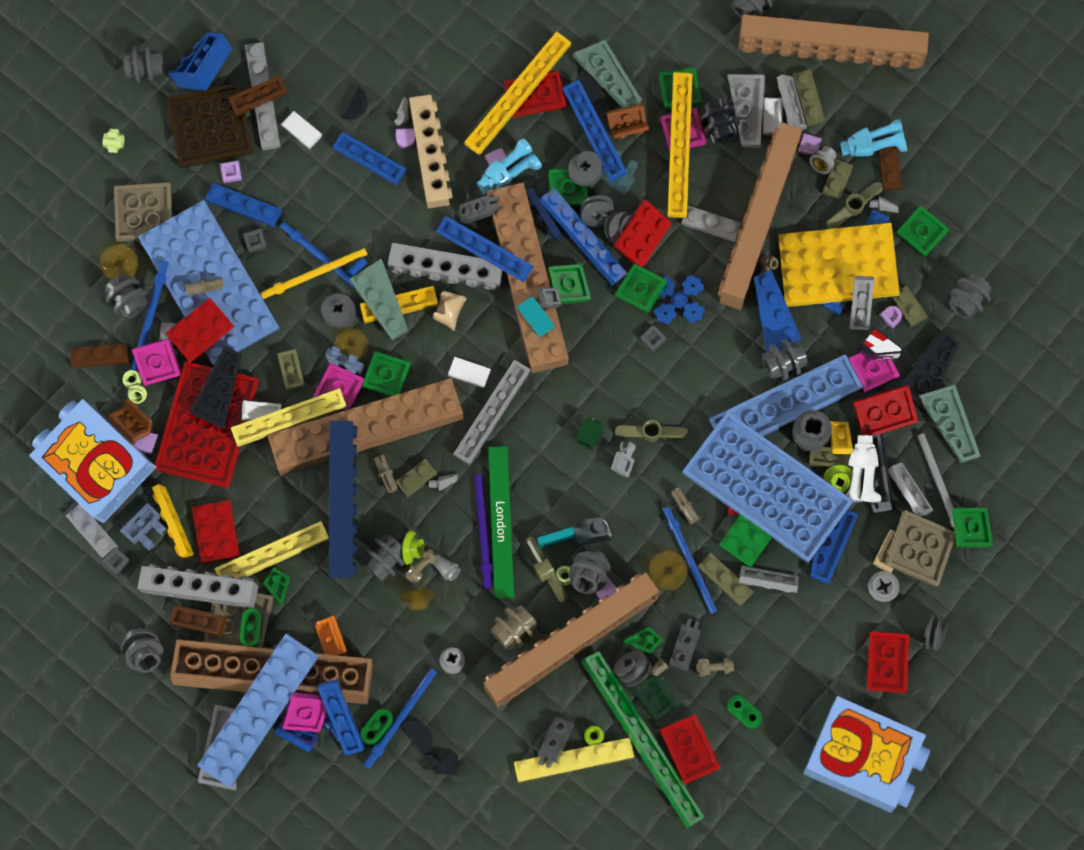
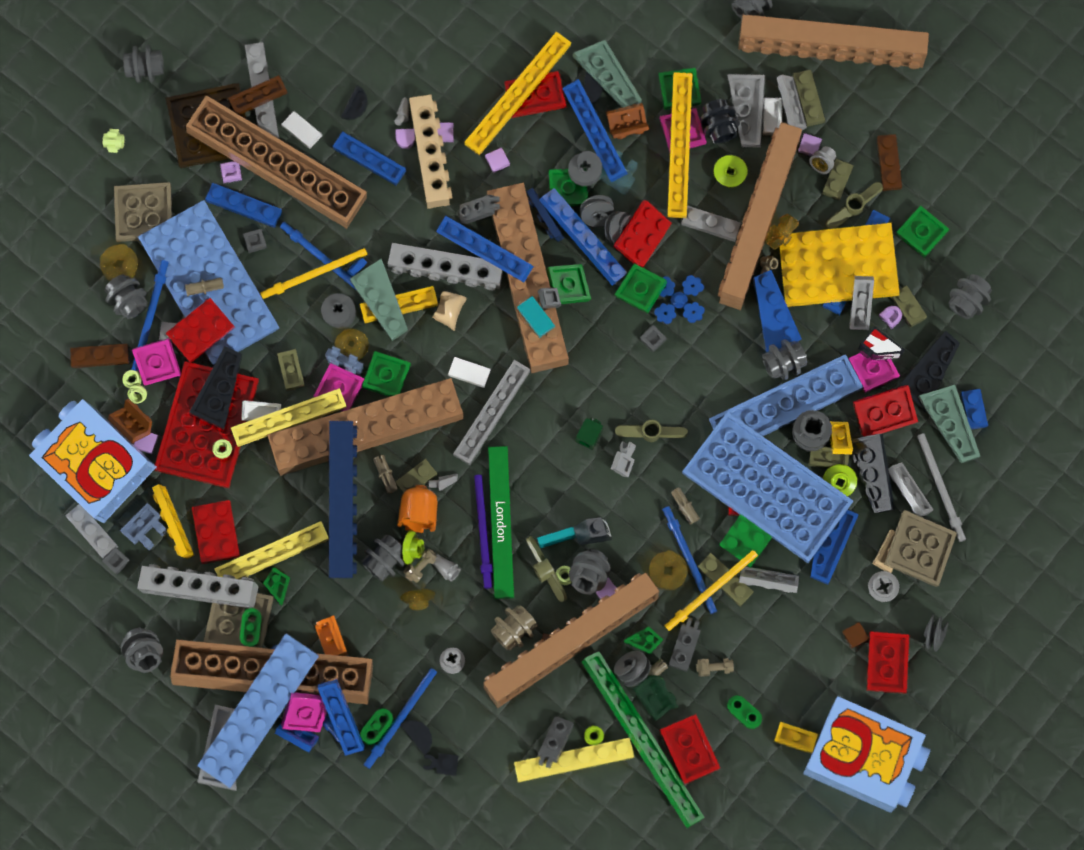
(198, 620): reddish brown plate -> none
(203, 63): blue wedge -> none
(222, 443): none -> yellowish green plate
(276, 162): none -> medium nougat brick
(418, 509): none -> orange cylinder
(446, 132): none -> lavender tile
(496, 174): medium azure piece -> none
(681, 615): none -> yellow bar
(730, 163): none -> lime piece
(781, 233): none -> clear yellow plate
(796, 737): none -> yellow plate
(855, 635): none -> reddish brown tile
(862, 142): medium azure piece -> none
(863, 457): white piece -> none
(884, 205): light grey bar -> none
(972, 527): green plate -> none
(974, 408): none -> blue plate

